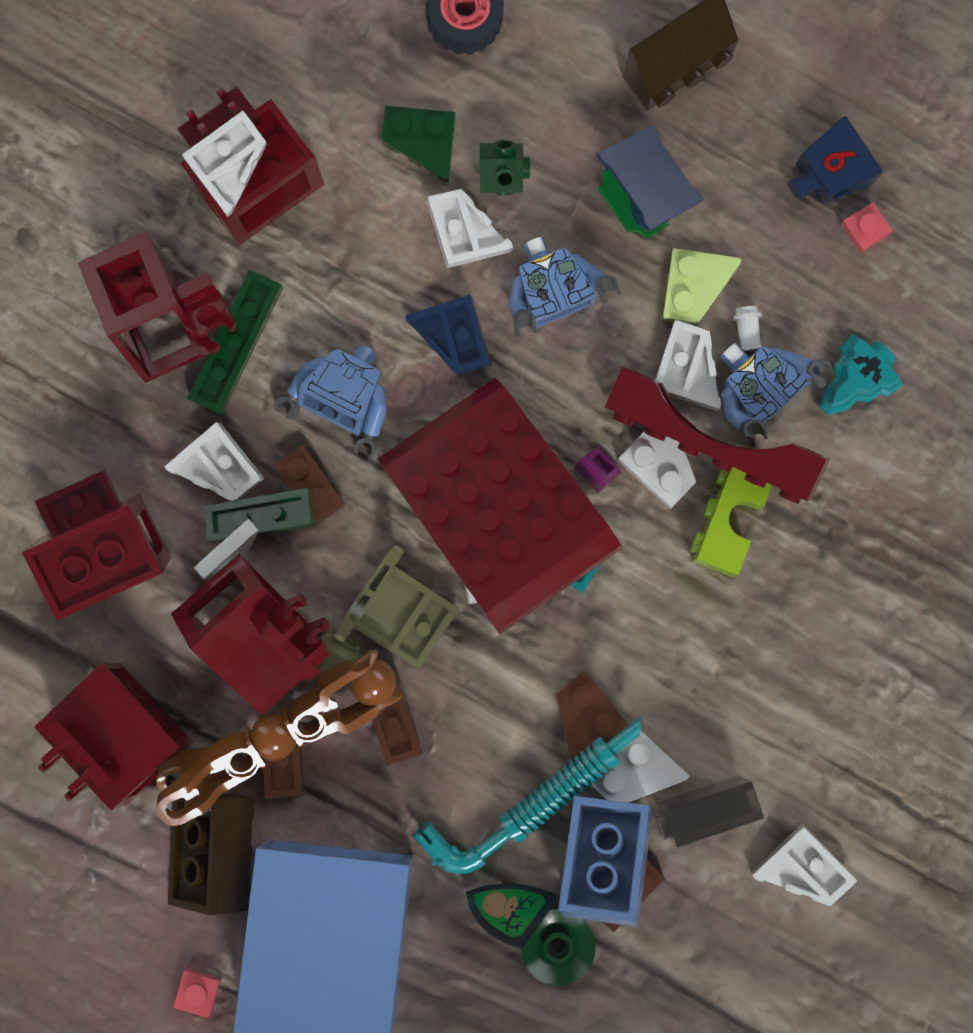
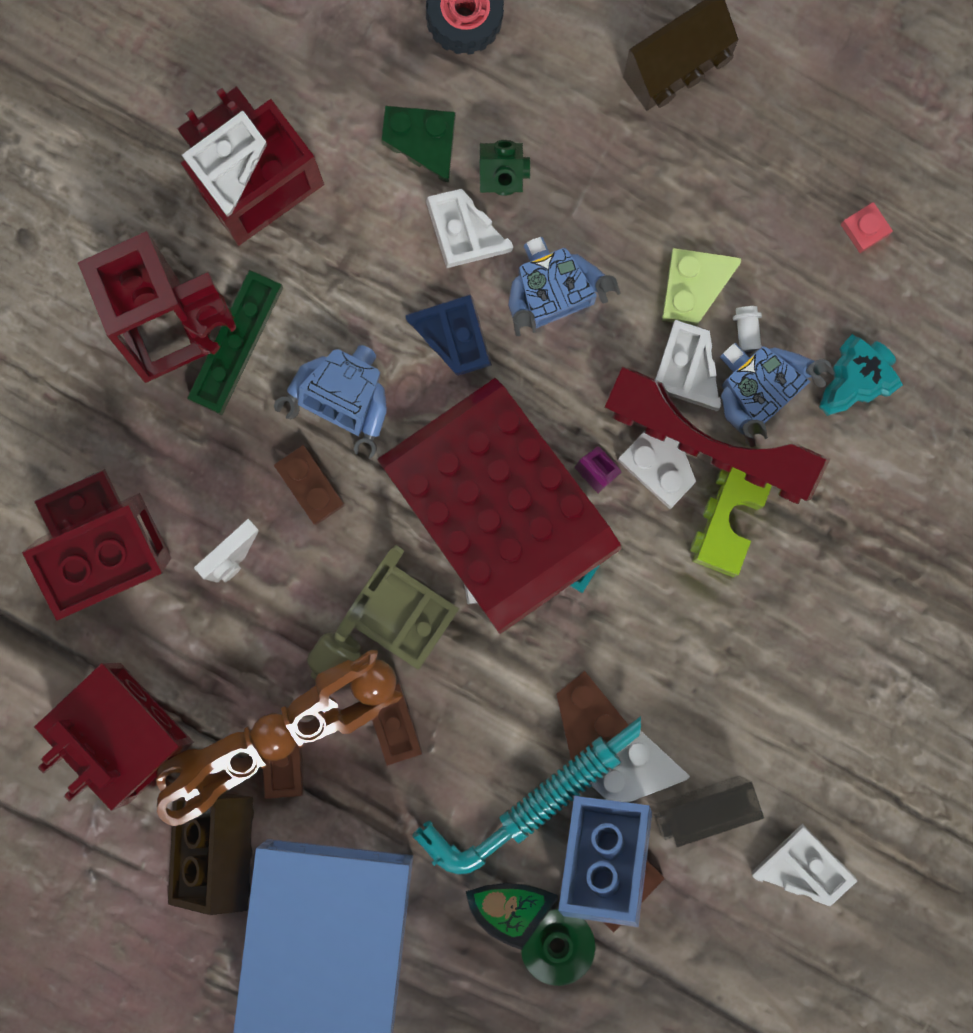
(197, 992): coral plate -> none
(217, 464): white wing -> none
(256, 639): dark red piece -> none
(268, 513): plate -> none
(644, 183): dark blue piece -> none
(835, 165): dark blue torso -> none

